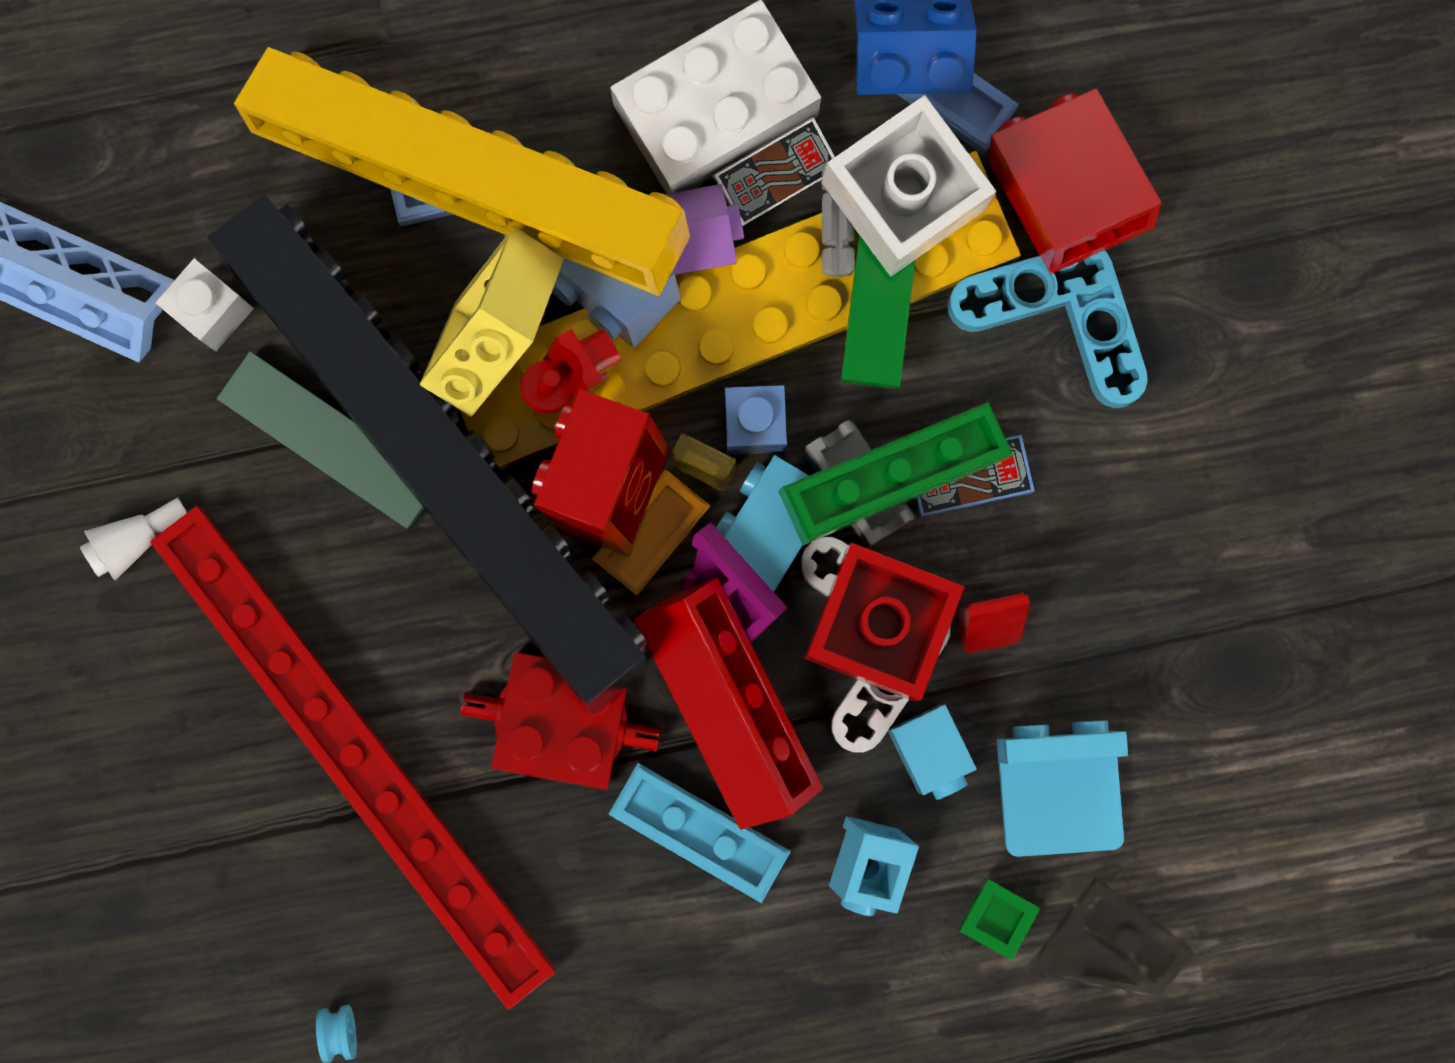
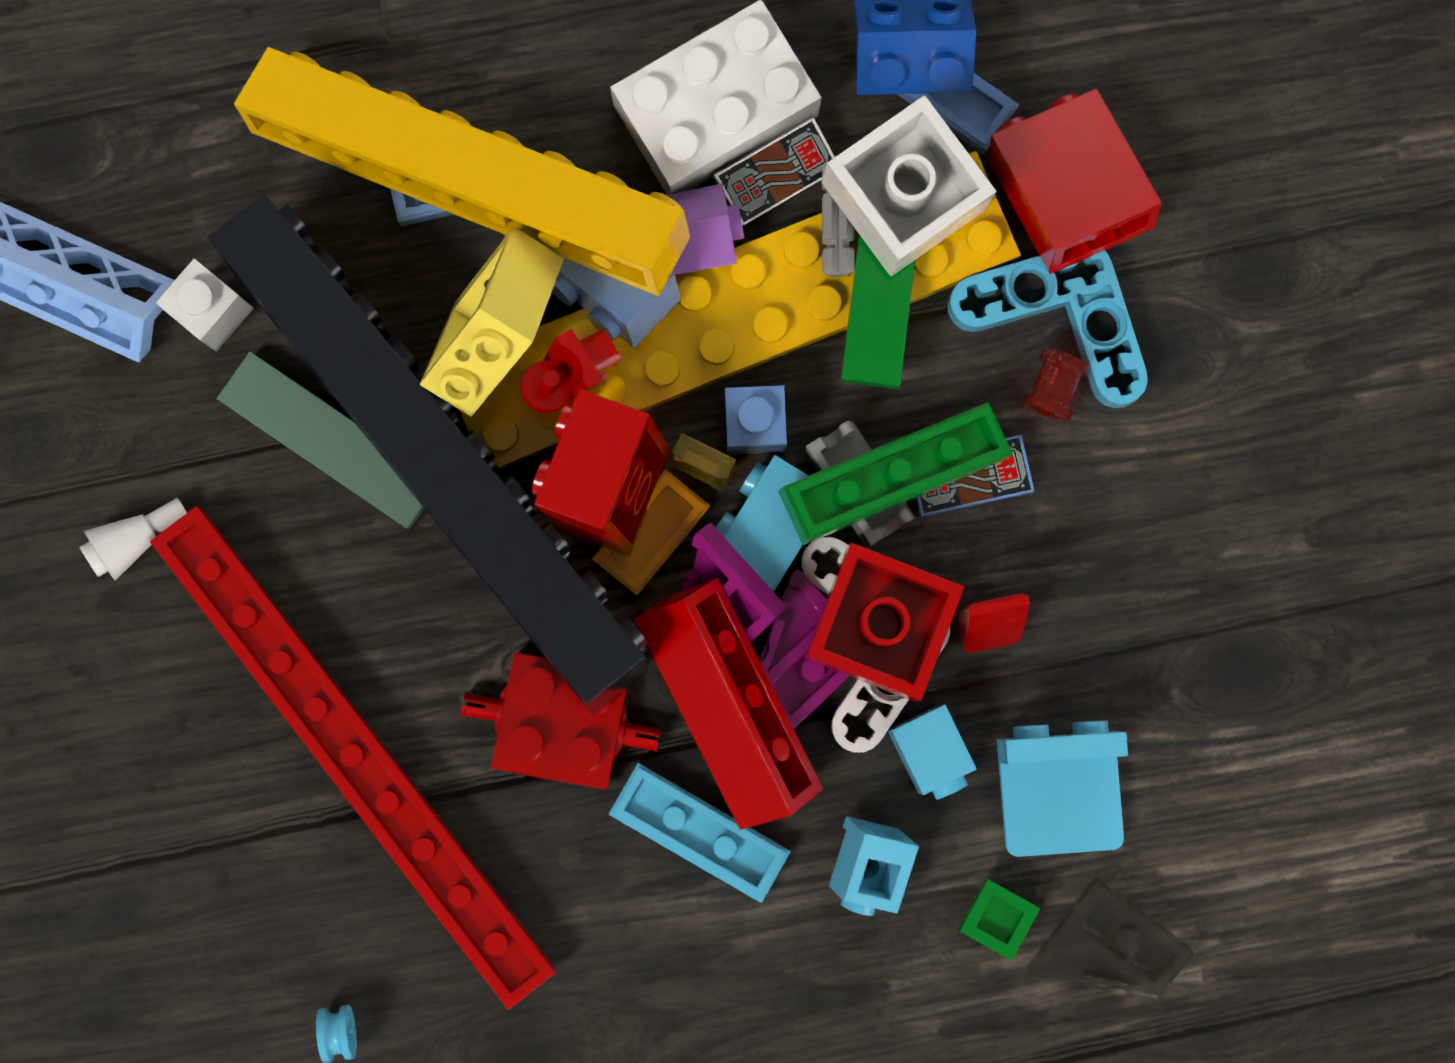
(797, 681): none -> magenta wing
(1056, 385): none -> clear red bush

